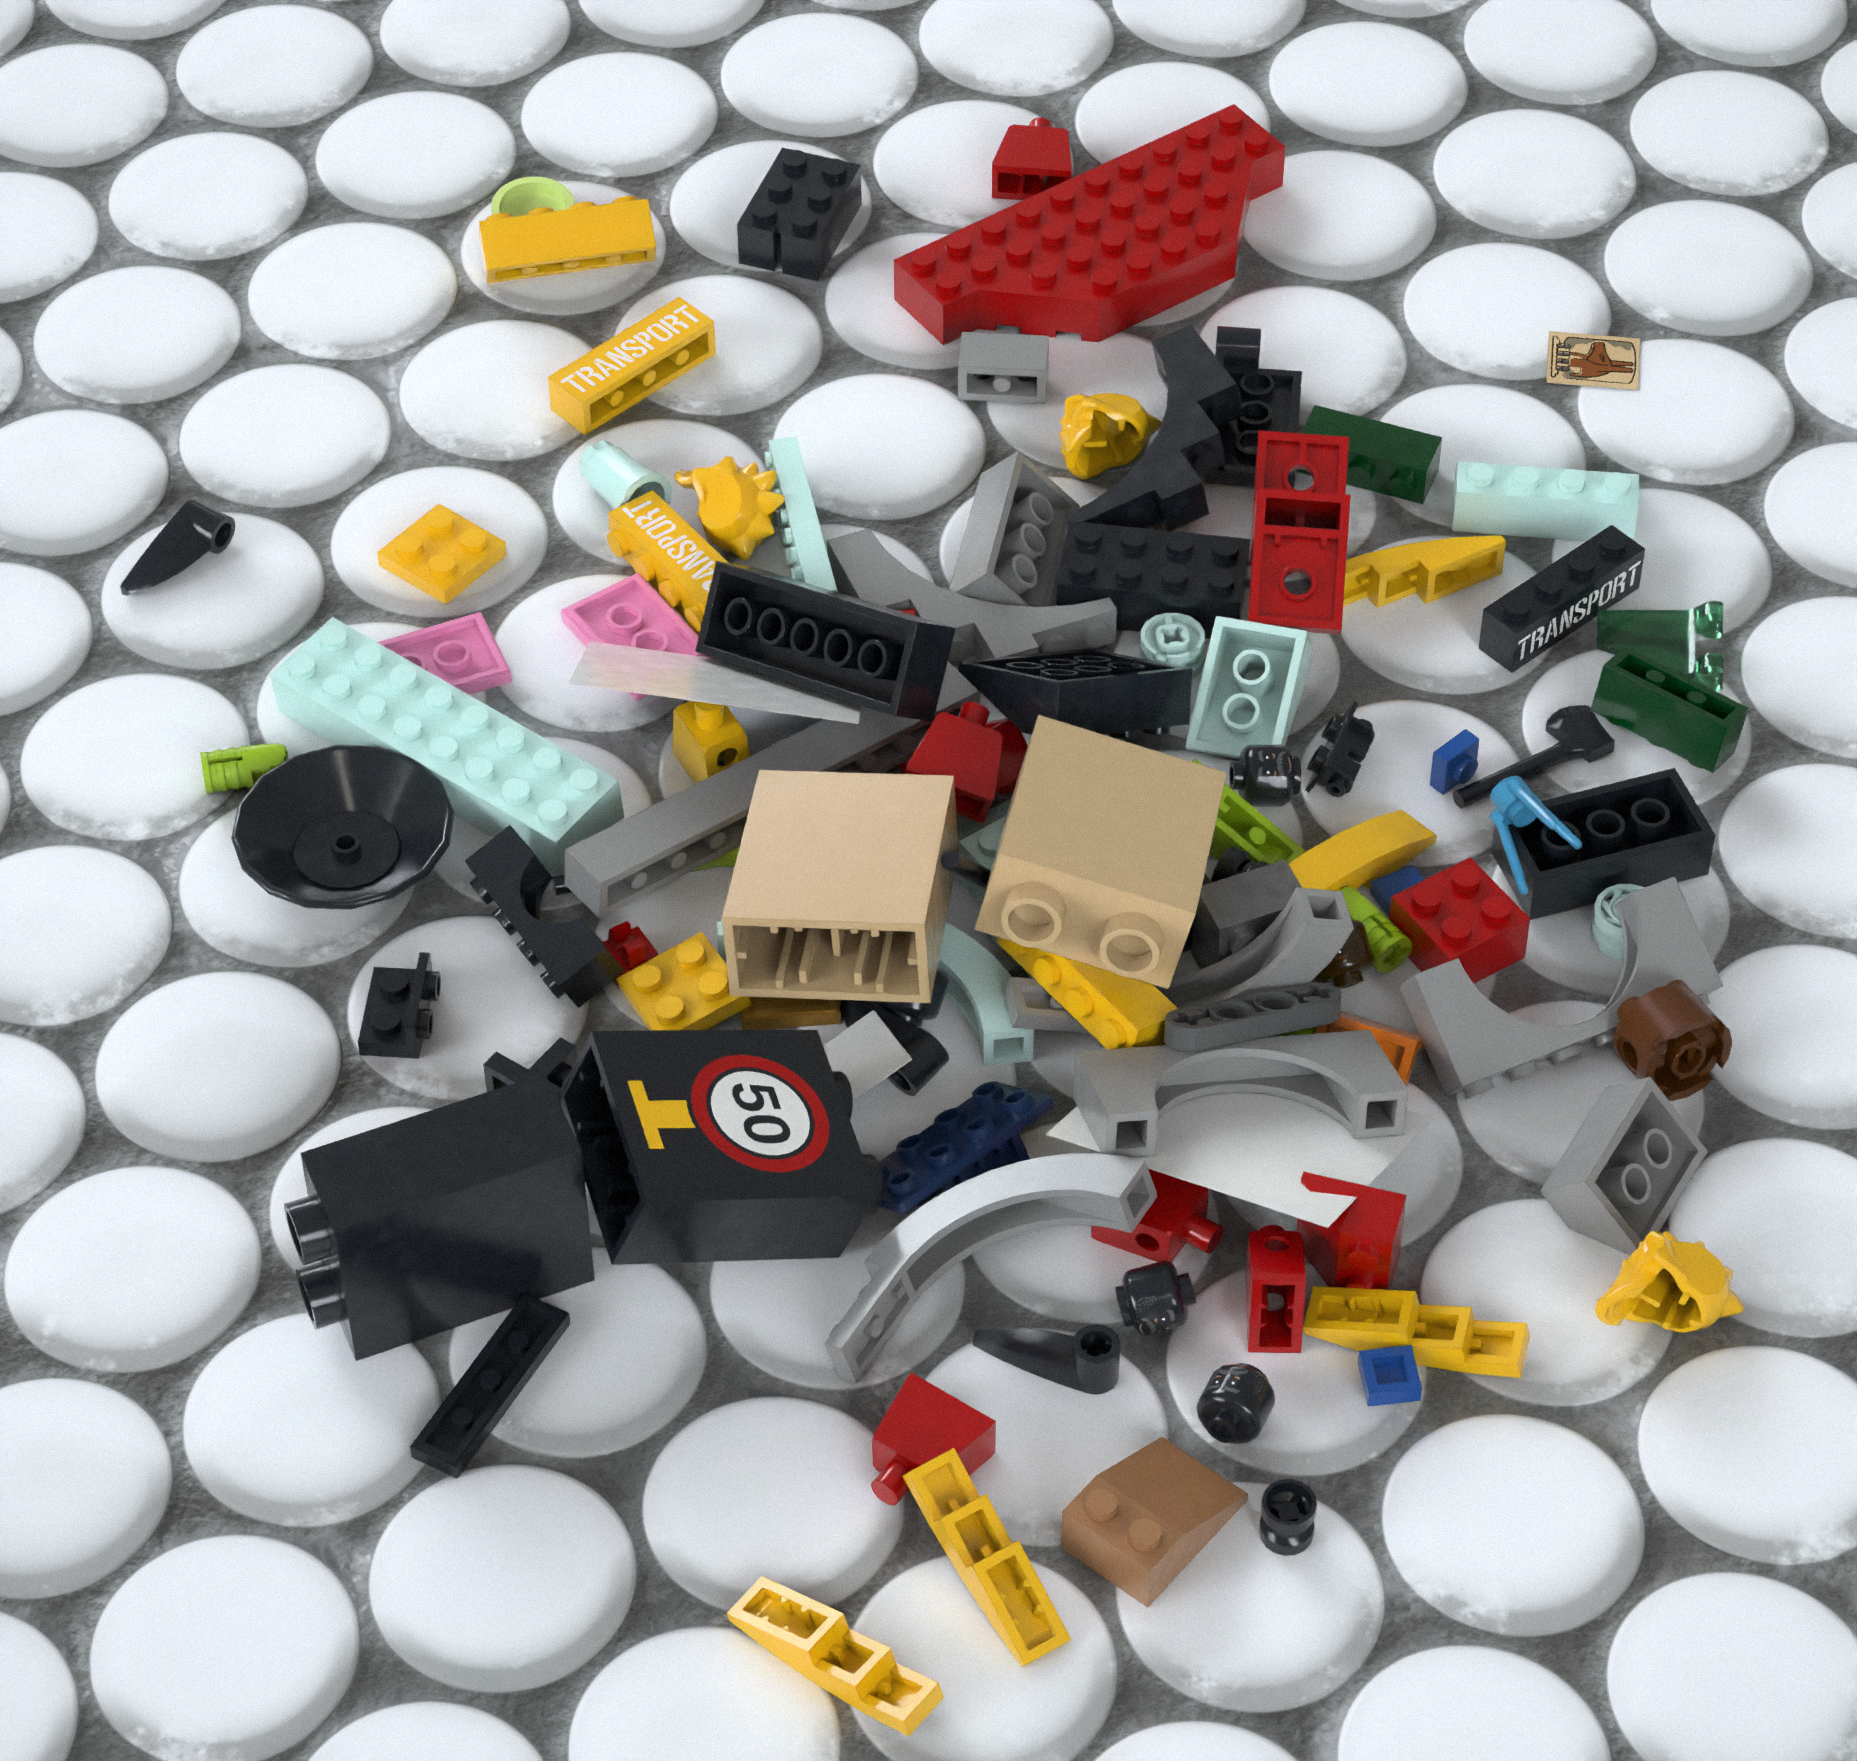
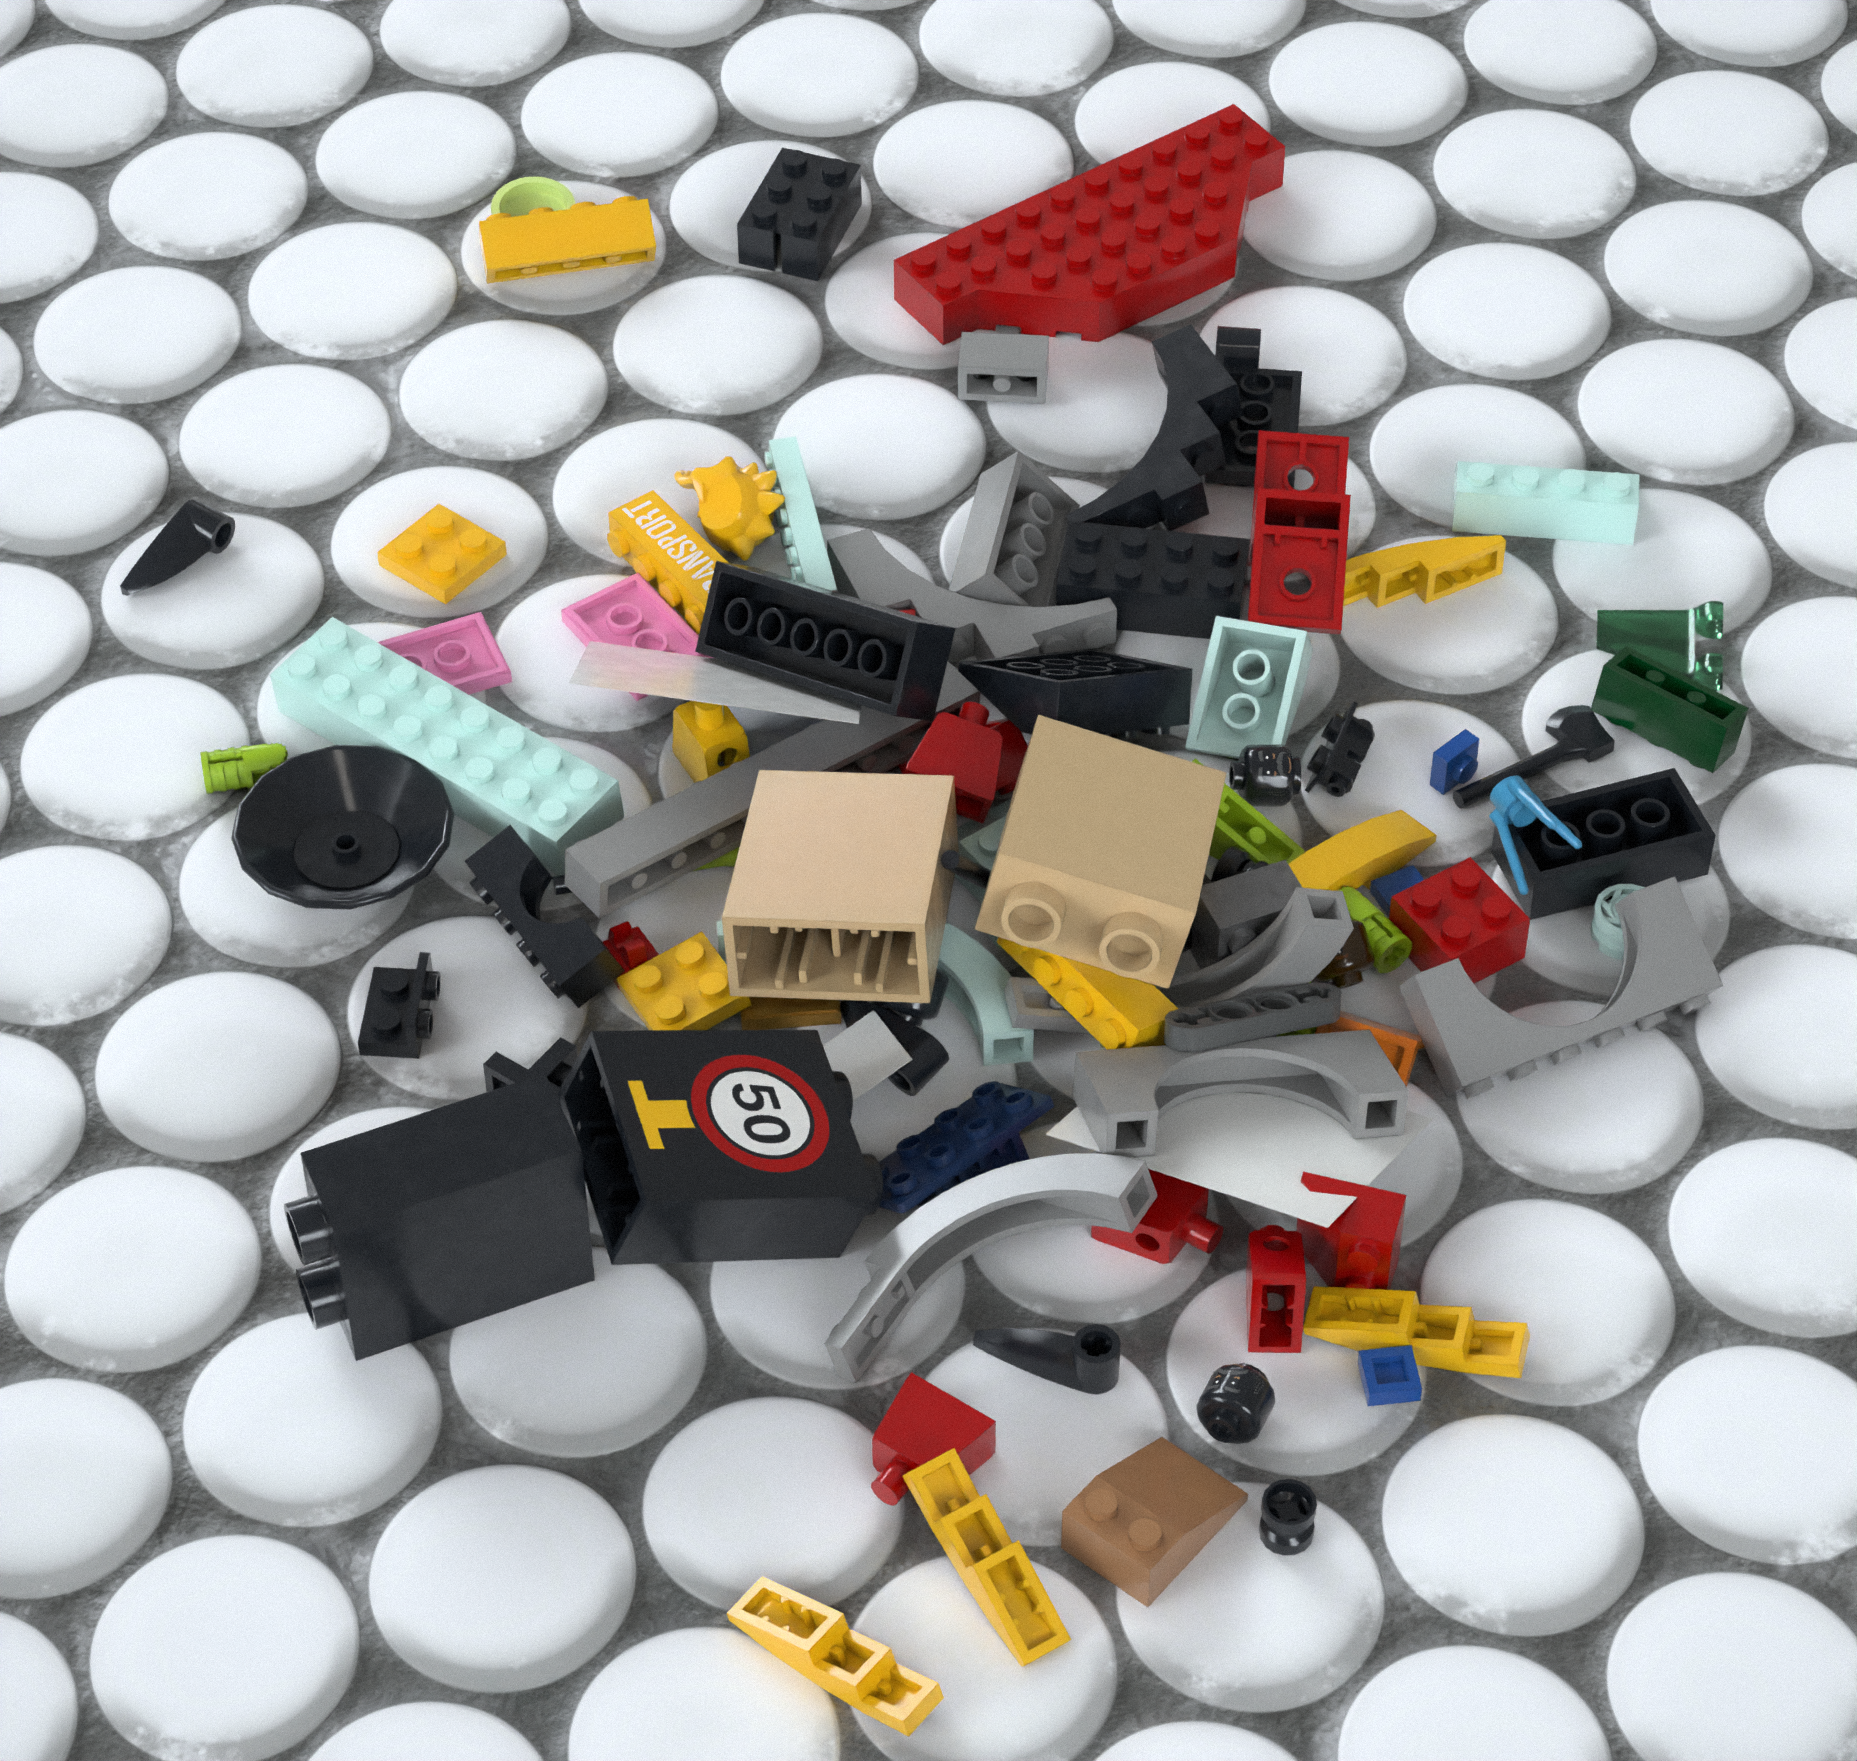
(490, 1385): black tile -> none
(619, 475): light aqua plant -> none
(631, 365): yellow brick -> none
(1031, 160): red torso -> none
(1103, 432): yellow head -> none
(1155, 1297): black head -> none
(1174, 641): light aqua wheel -> none
(1381, 454): dark green brick -> none
(1561, 598): black brick -> none
(1593, 360): sticker -> none
(1625, 1166): light grey slope -> none
(1670, 1286): yellow head -> none
(1671, 1039): reddish brown brick -> none

